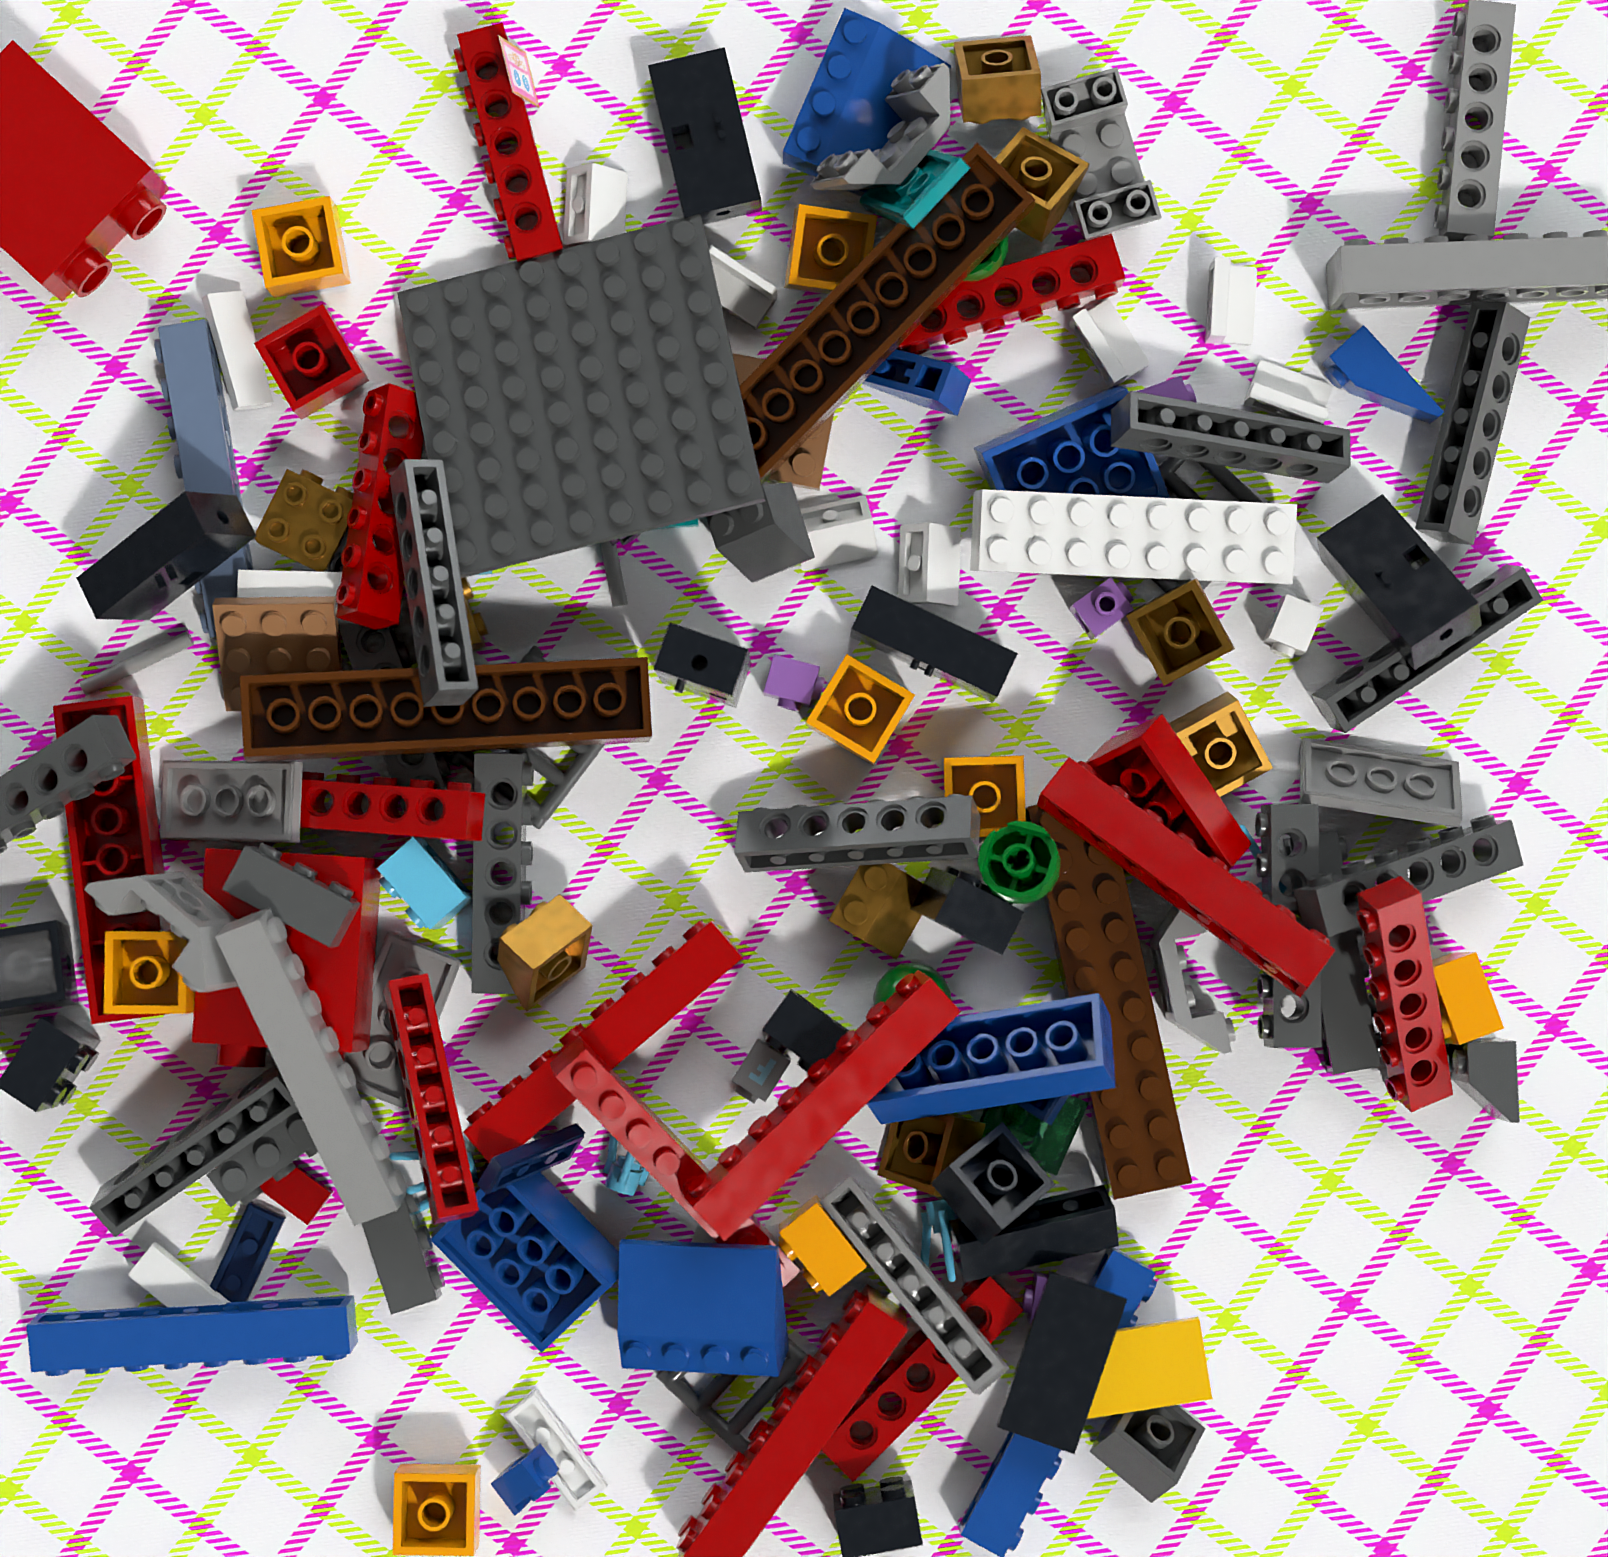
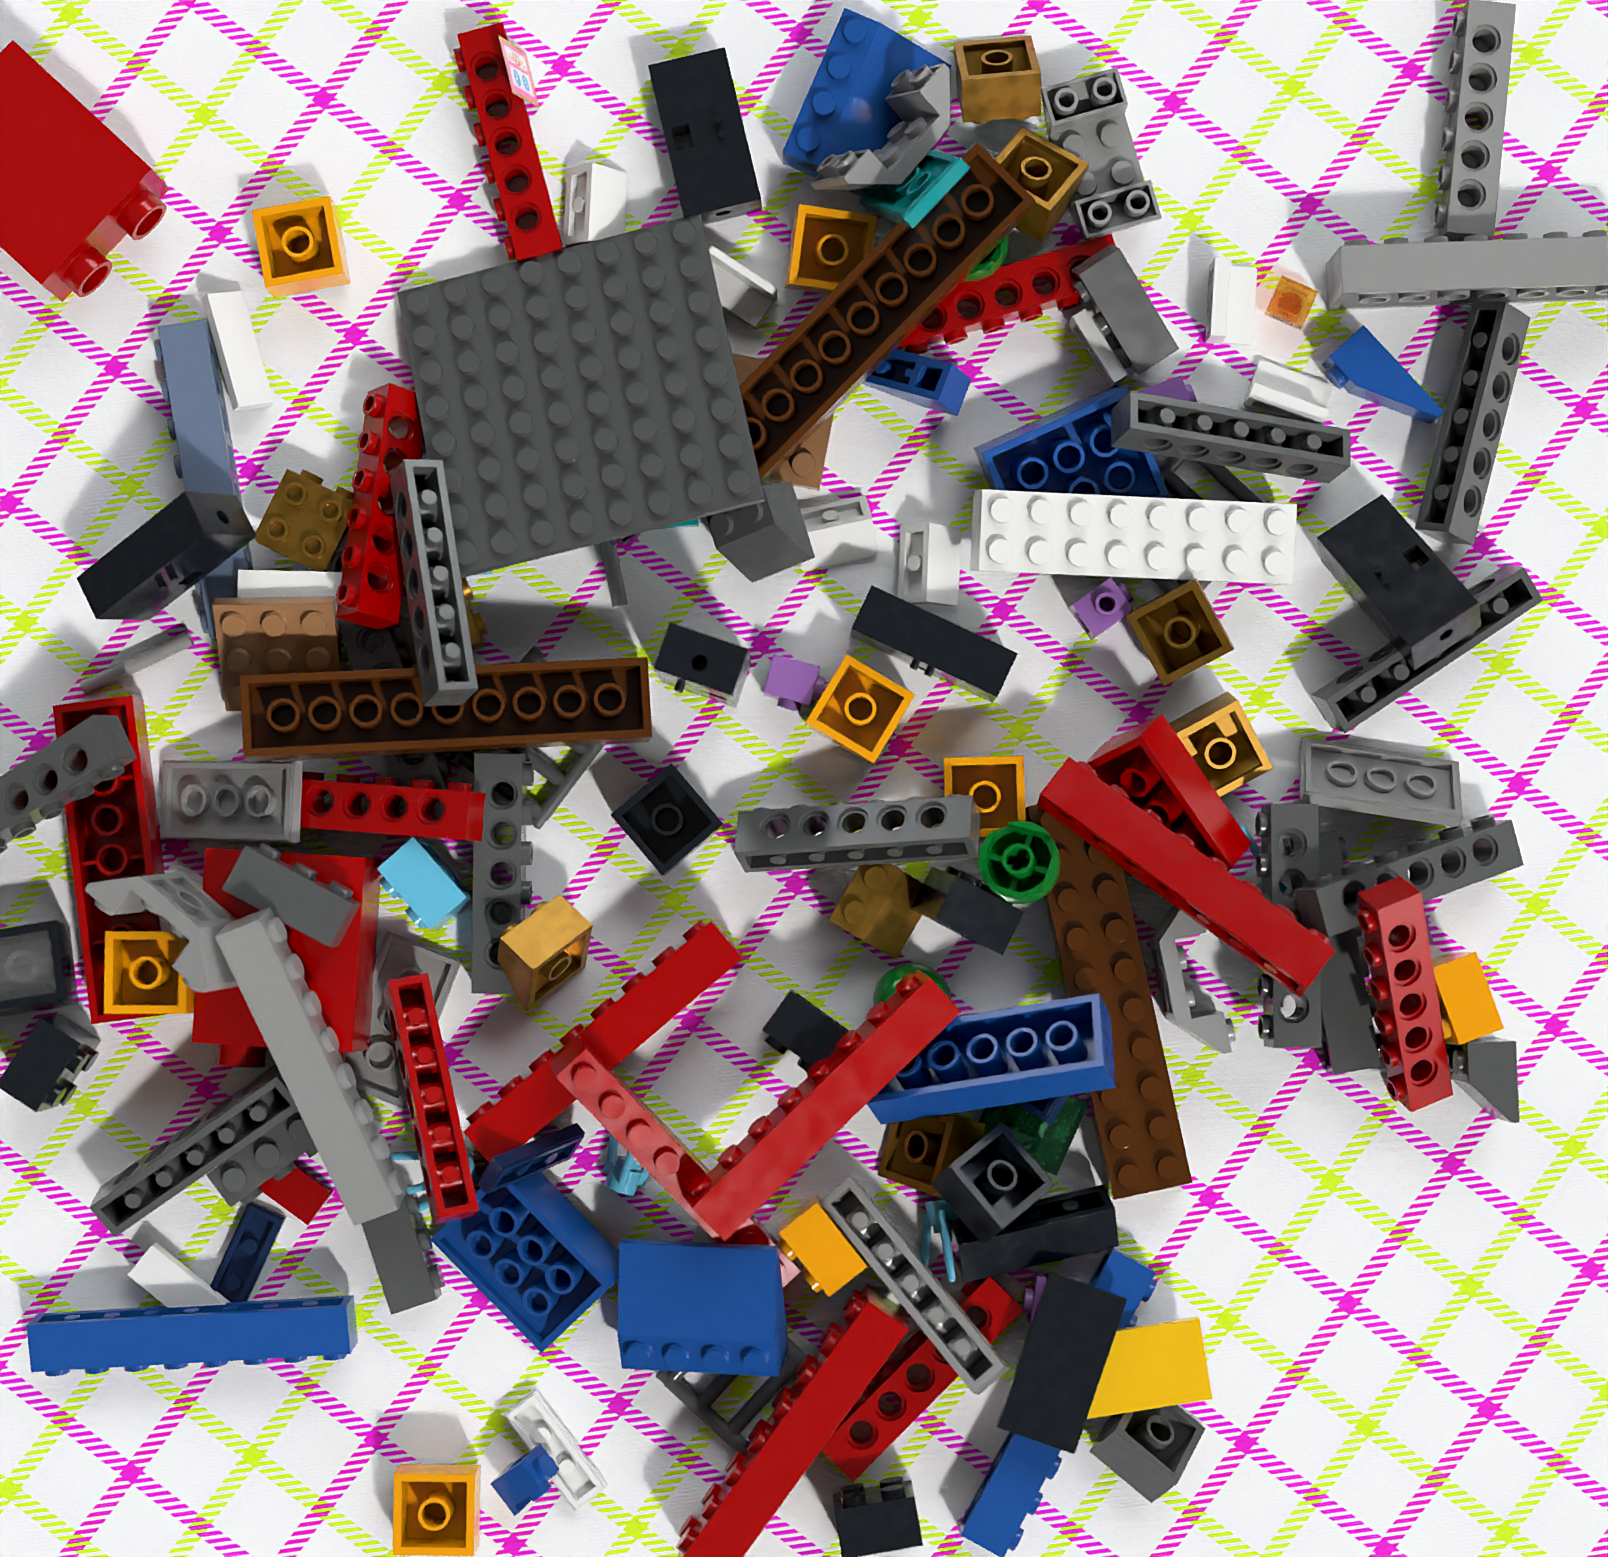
(311, 361): red brick -> none
(667, 820): none -> black brick
(760, 1072): light grey brick -> none
(1123, 309): none -> dark grey brick
(1291, 302): none -> clear orange plate
(1292, 626): white brick -> none

